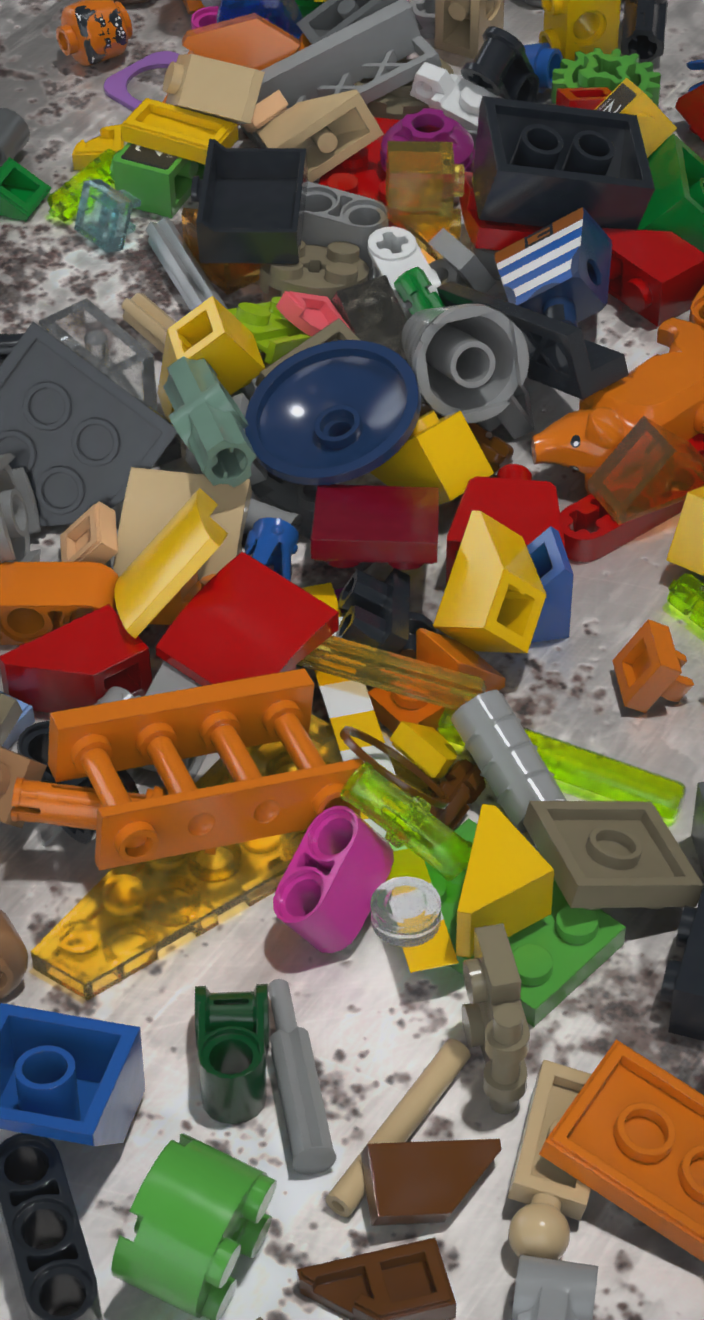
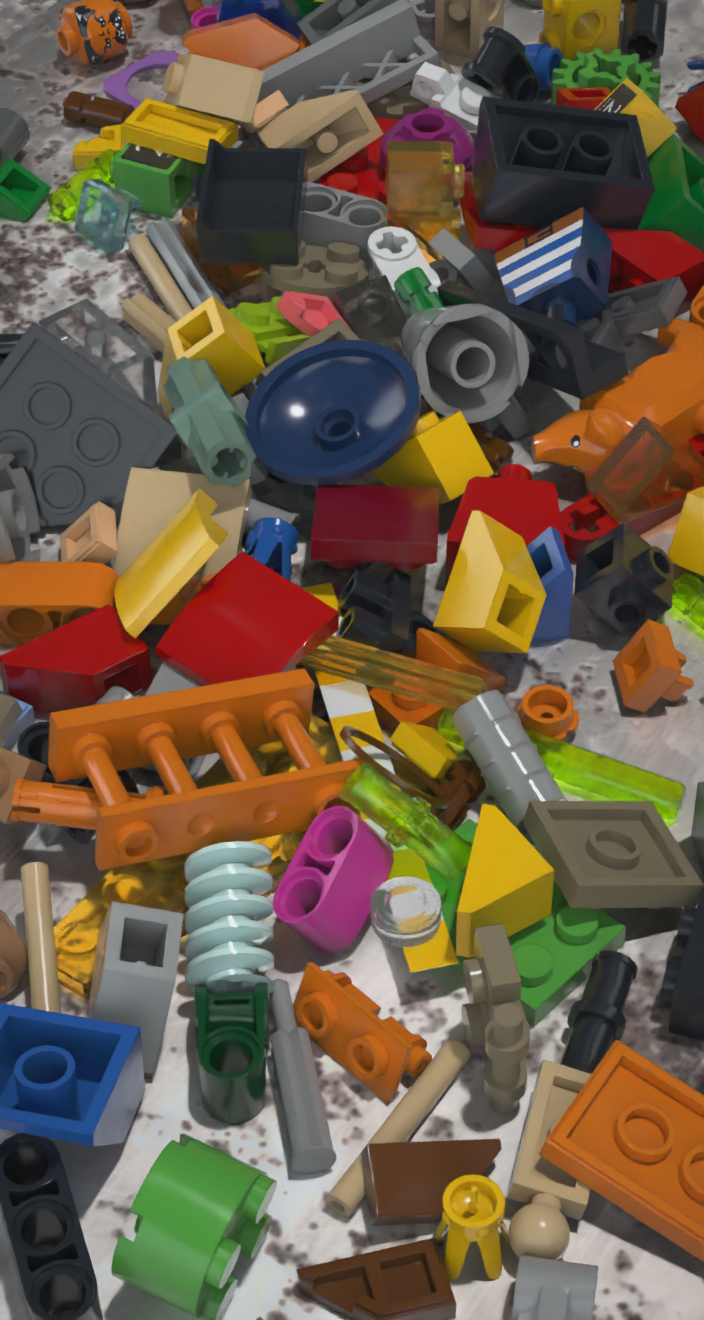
(40, 937): none -> tan bar
(99, 111): none -> reddish brown axle
(136, 972): none -> light grey slope
(159, 277): none -> tan bar
(226, 917): none -> light aqua piece
(352, 1033): none -> orange hinge
(473, 1213): none -> yellow piece
(548, 711): none -> orange plate
(599, 1014): none -> black pin
(624, 579): none -> black brick
(634, 311): none -> flat silver tile

